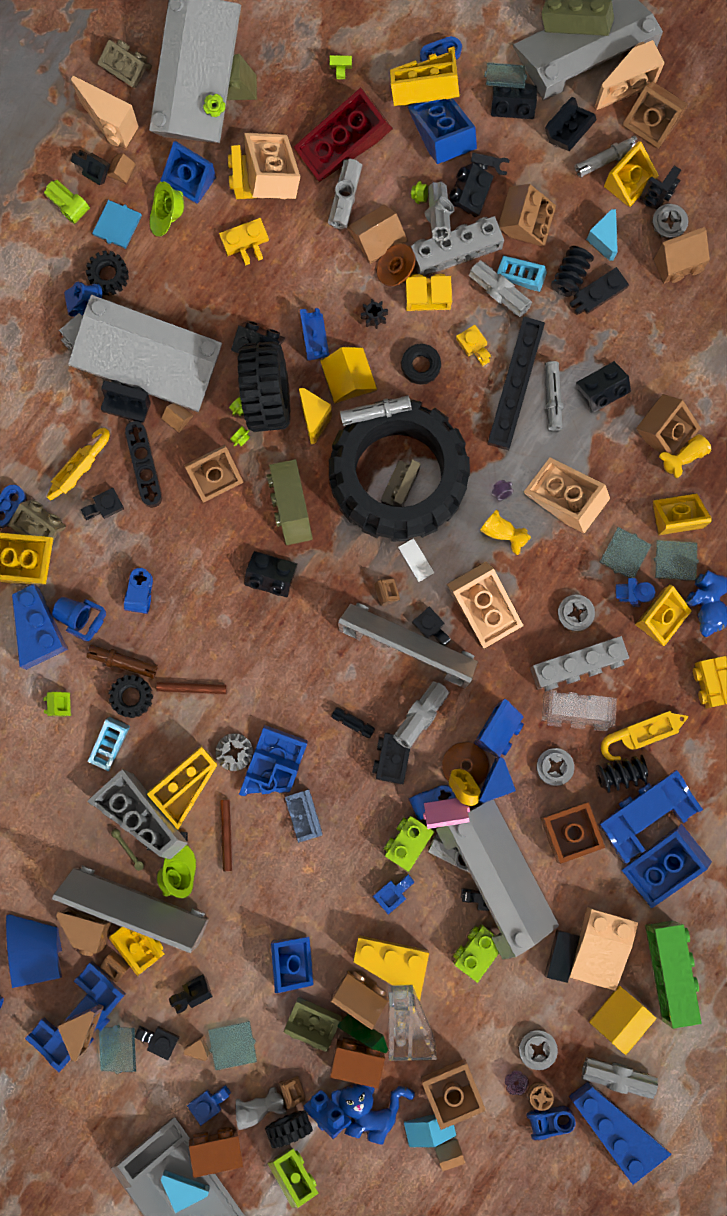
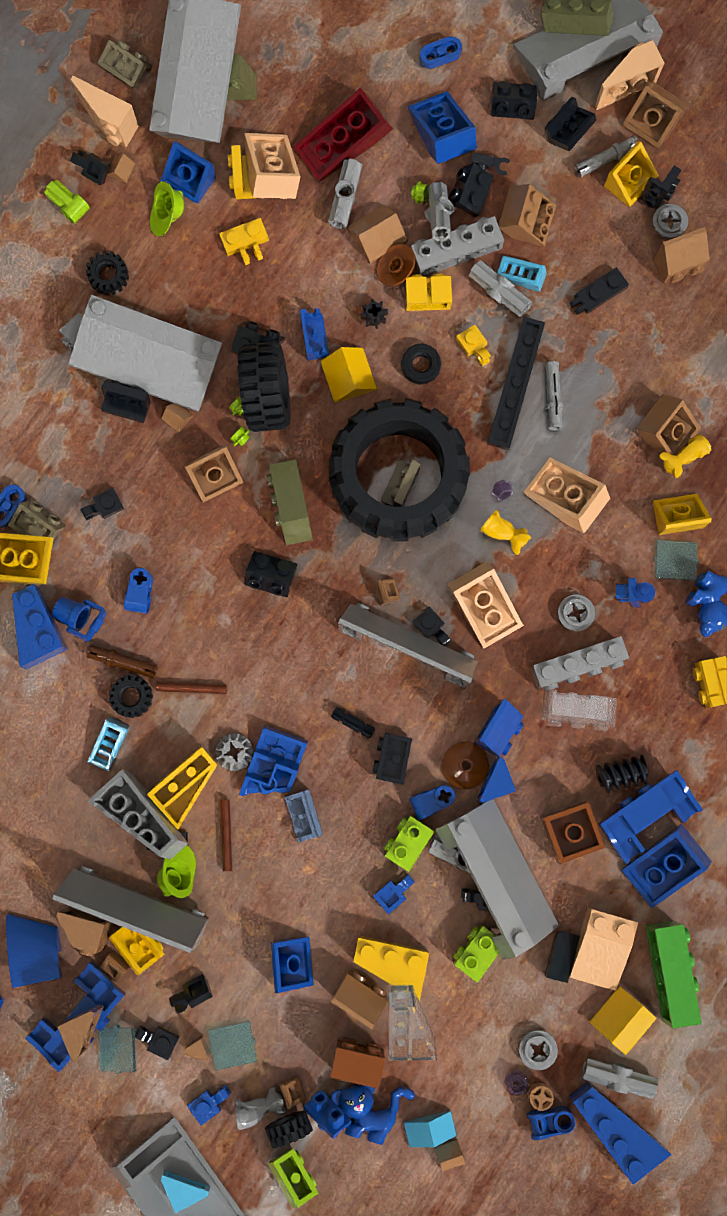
(58, 704): lime tile -> none
(77, 465): yellow plate -> none
(78, 297): blue piece -> none
(117, 224): dark azure piece -> none
(139, 865): olive hinge -> none
(142, 464): black beam -> none
(214, 111): lime plate -> none
(215, 1152): dark orange brick -> none
(312, 1024): olive bracket -> none
(316, 413): yellow slope -> none
(340, 63): lime tile -> none
(363, 1034): dark green slope -> none
(376, 410): light grey pin -> none
(416, 560): white sticker -> none
(421, 715): light grey piece -> none
(426, 80): yellow wedge -> none
(445, 813): bright pink piece -> none
(453, 1094): medium nougat slope -> none
(464, 787): yellow beam -> none
(505, 75): clear light blue piece -> none
(566, 768): light grey gear -> none
(571, 271): black piece -> none
(604, 235): medium azure slope -> none
(604, 386): black bracket -> none
(625, 553): clear light blue piece -> none
(644, 733): yellow plate -> none
(664, 615): yellow slope -> none

